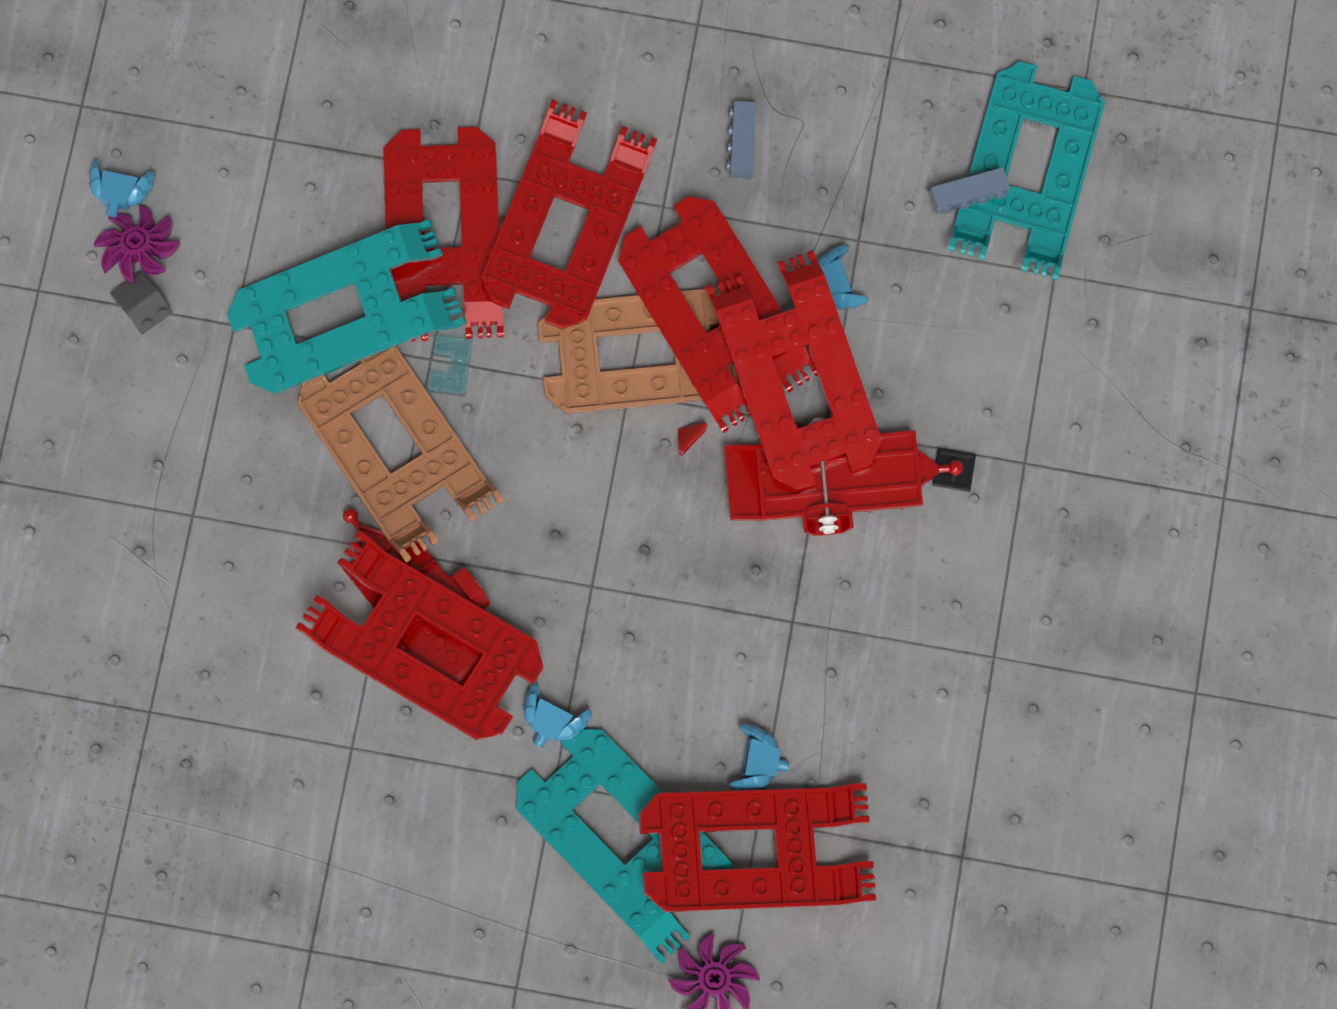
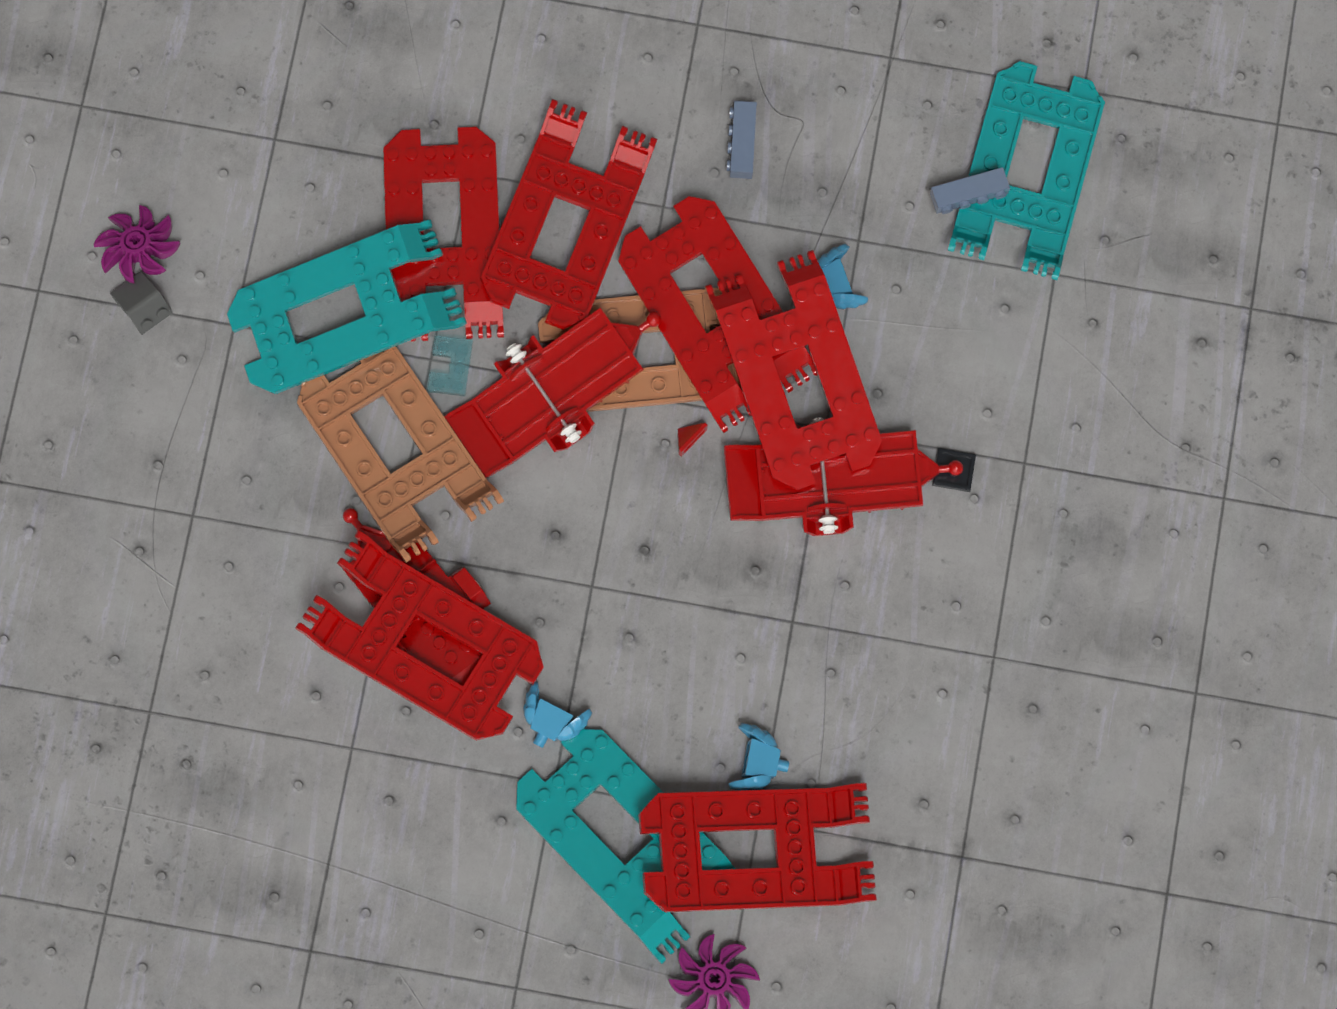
(117, 189): dark azure torso -> none
(548, 391): none -> red piece

